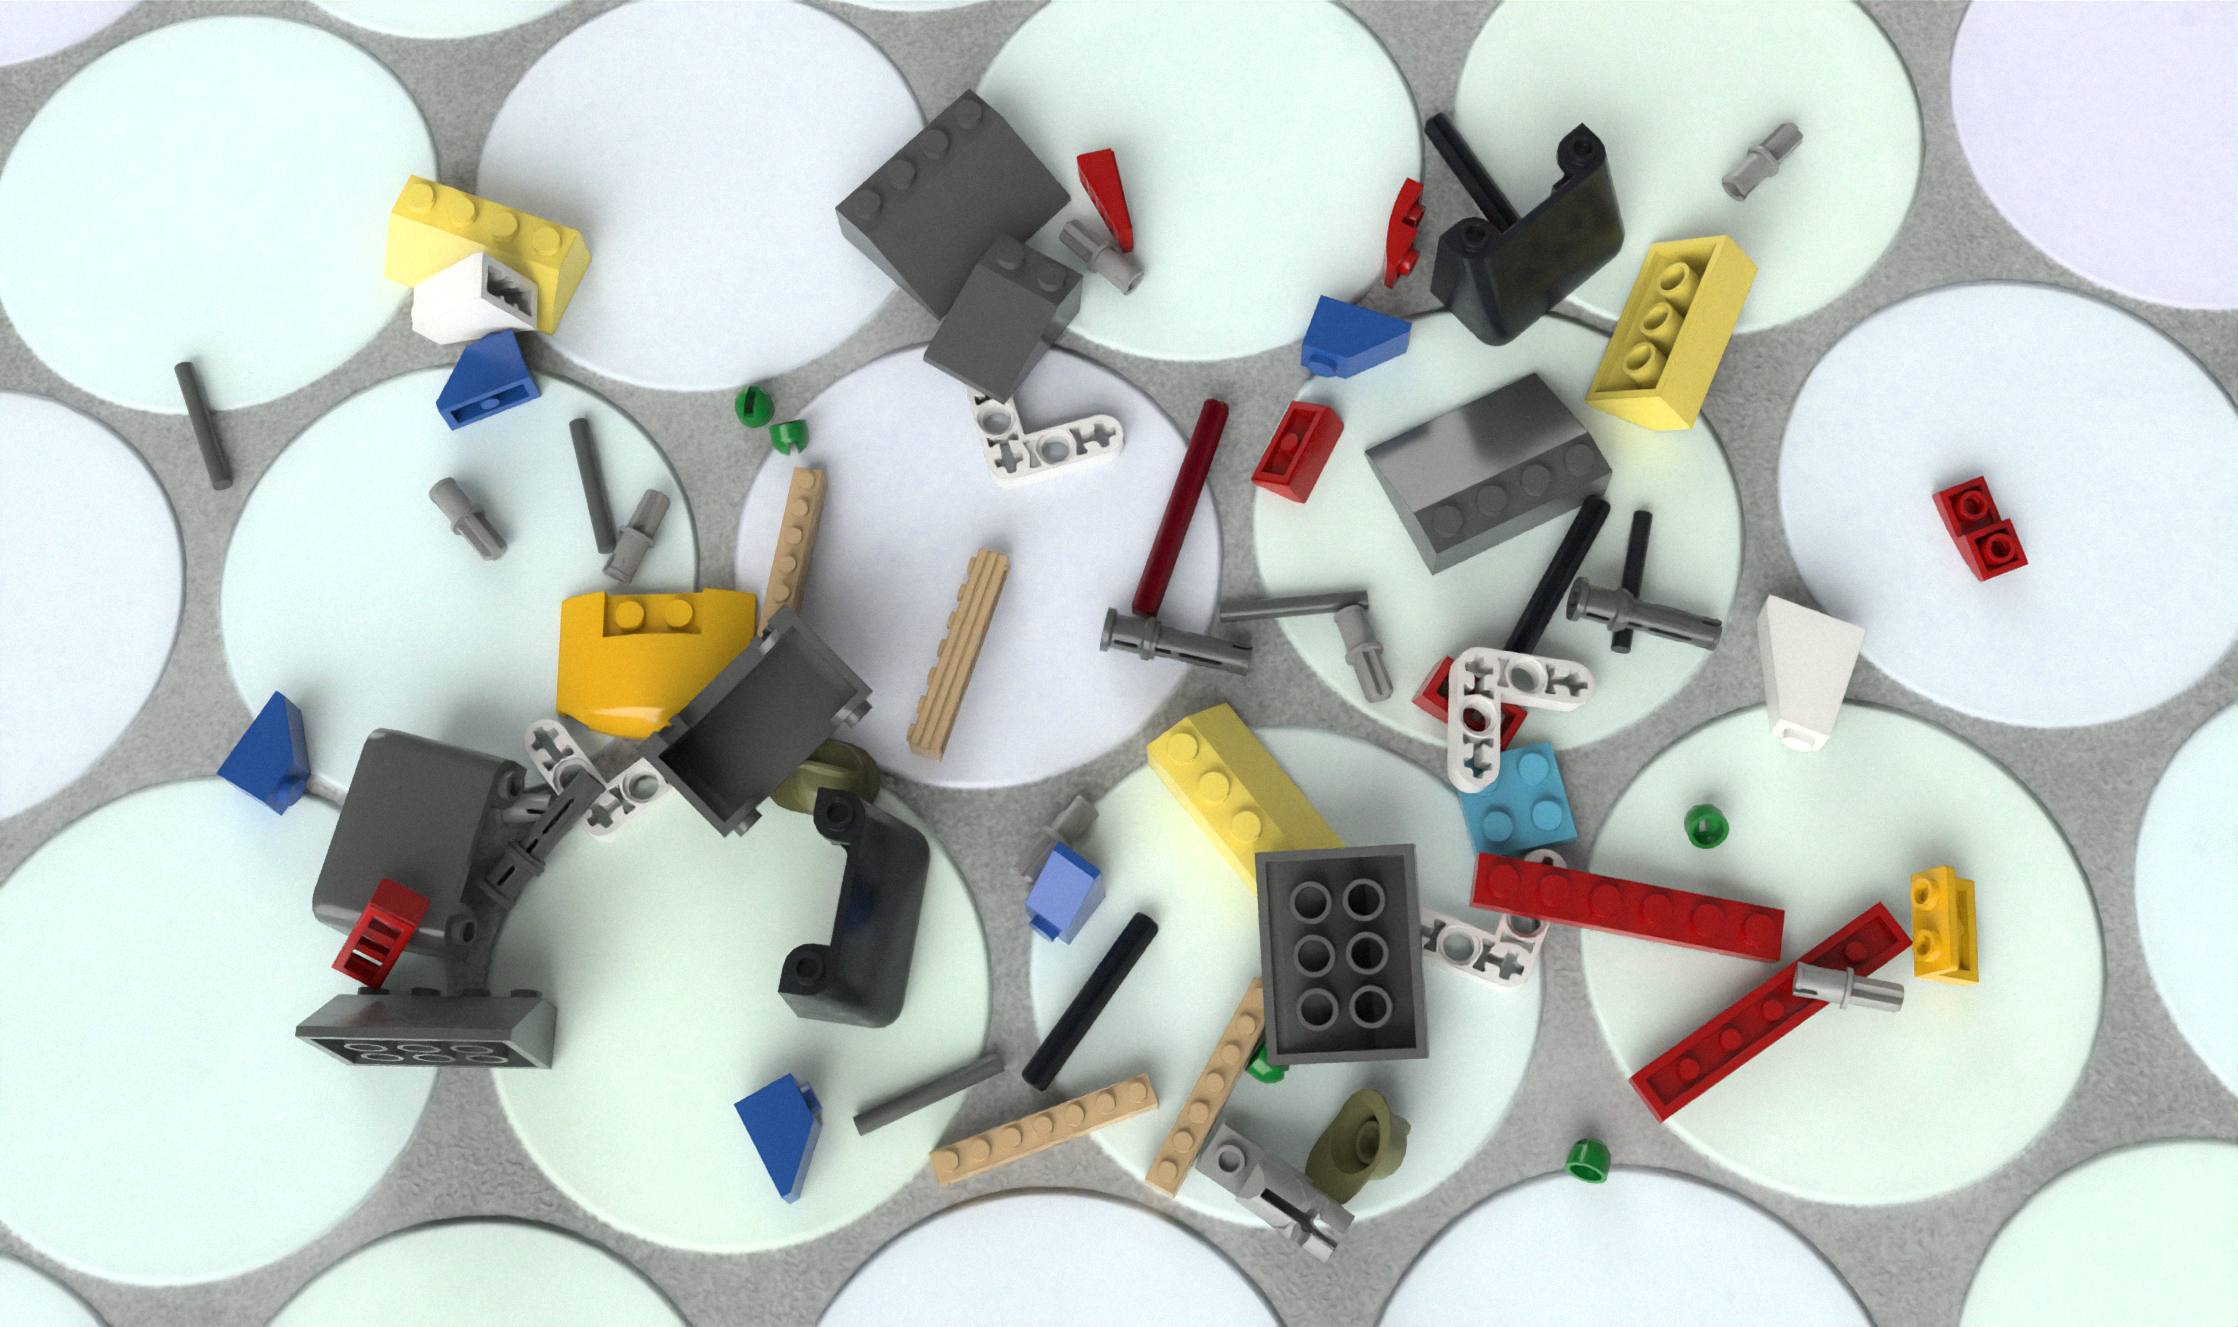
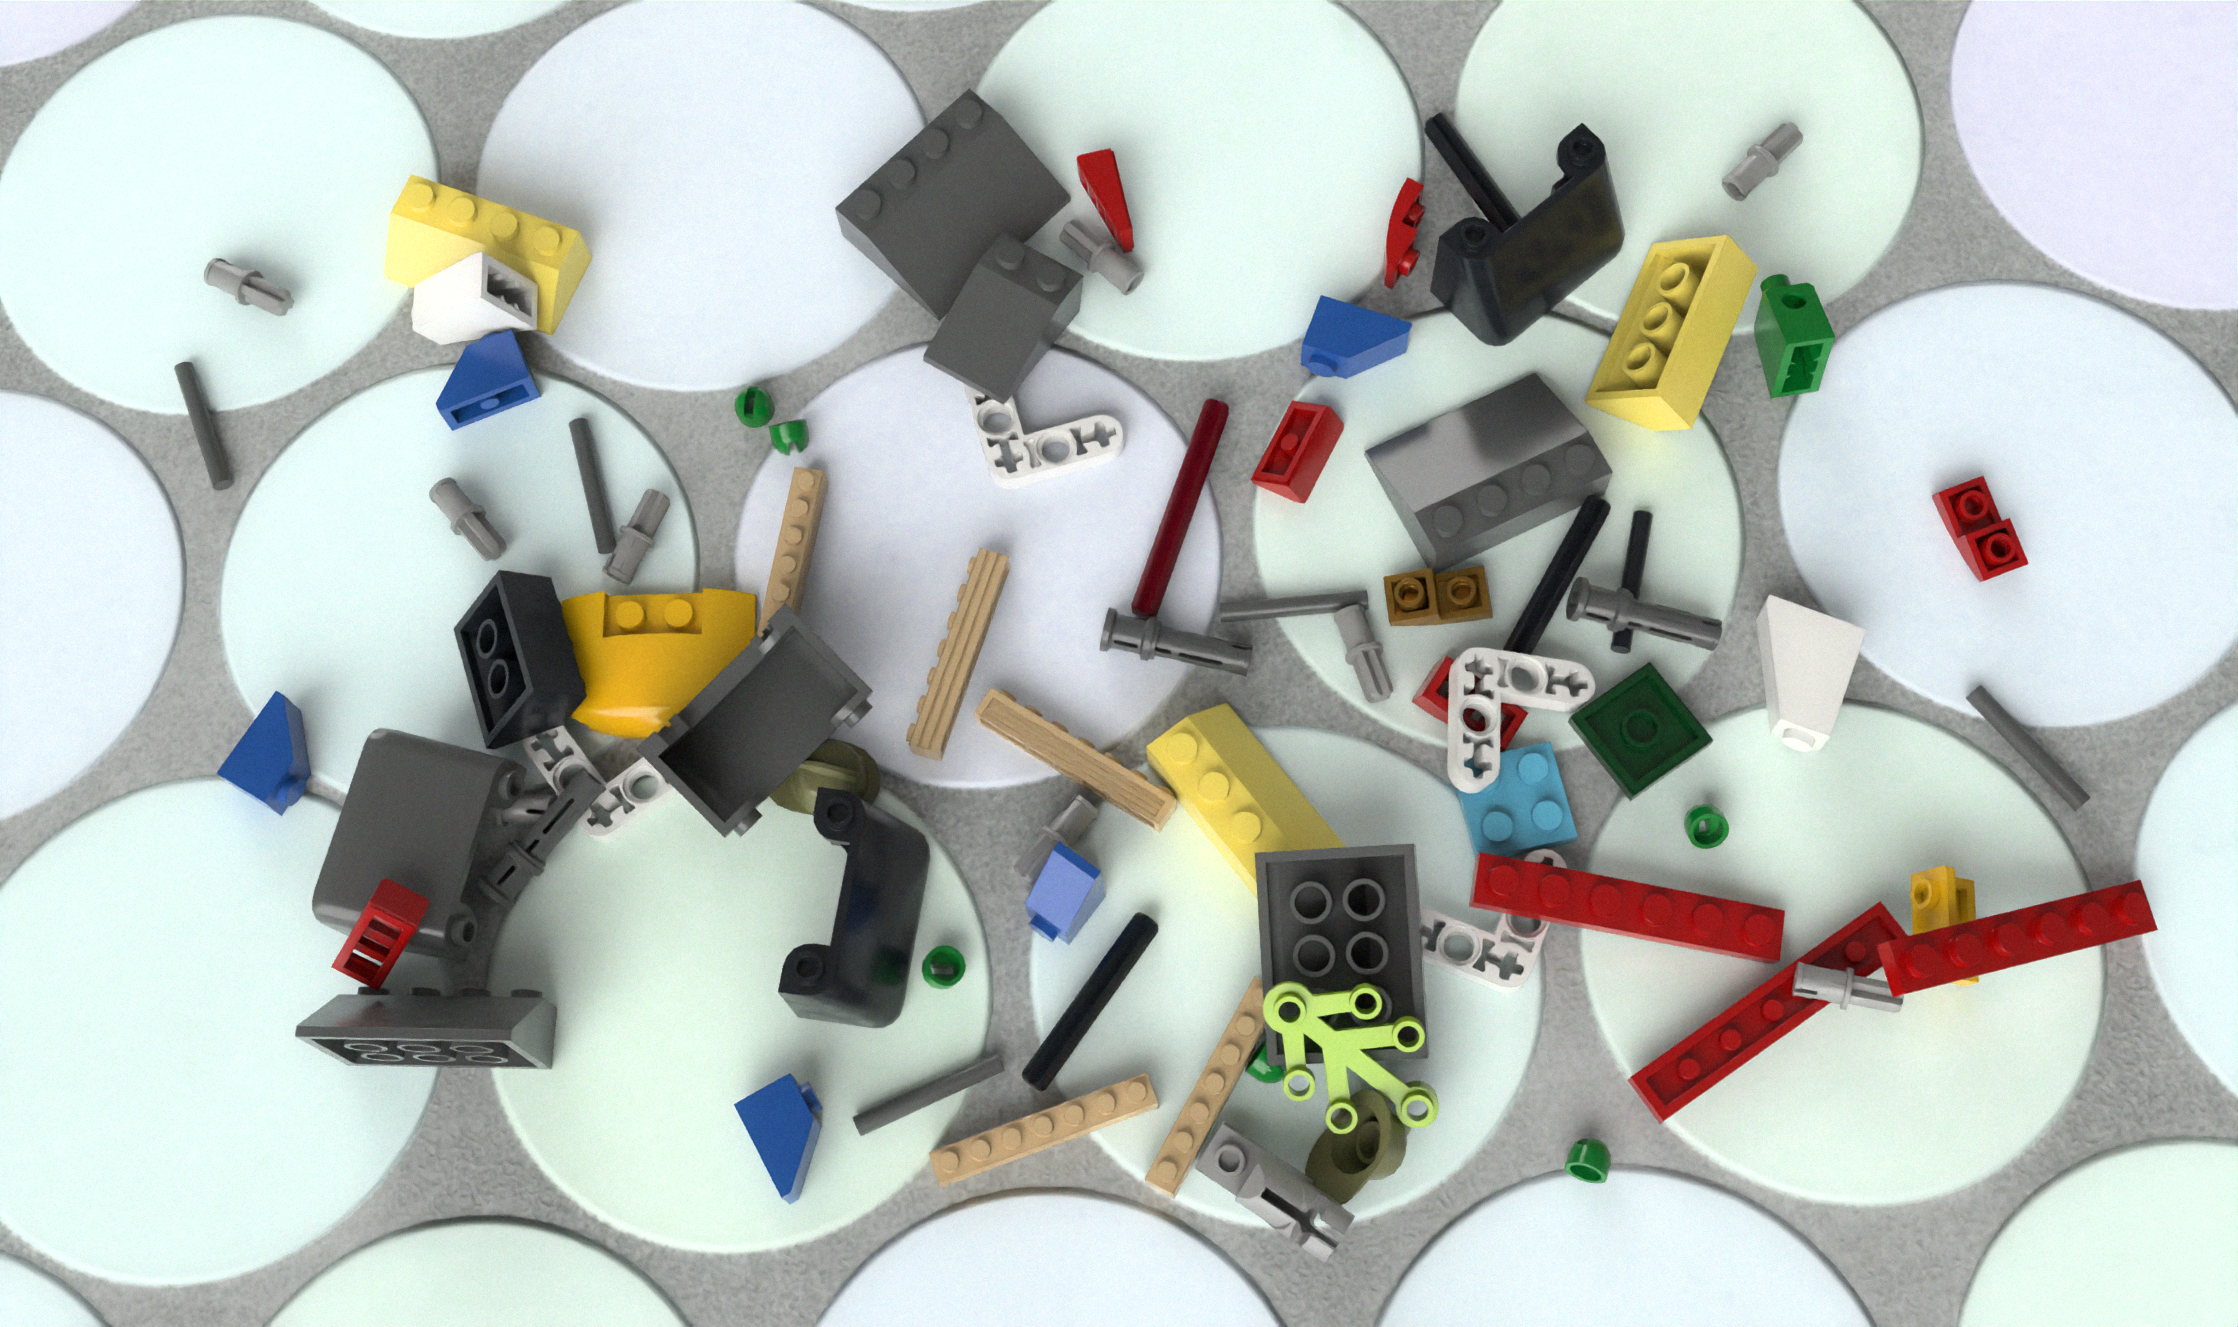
(248, 287): none -> light grey axle
(518, 659): none -> black slope
(943, 957): none -> green hinge
(1076, 759): none -> tan piece
(1343, 1049): none -> lime plant
(1437, 599): none -> pearl gold slope
(1640, 731): none -> dark green plate
(1792, 336): none -> green torso
(2015, 938): none -> red plate
(2028, 748): none -> dark grey bar

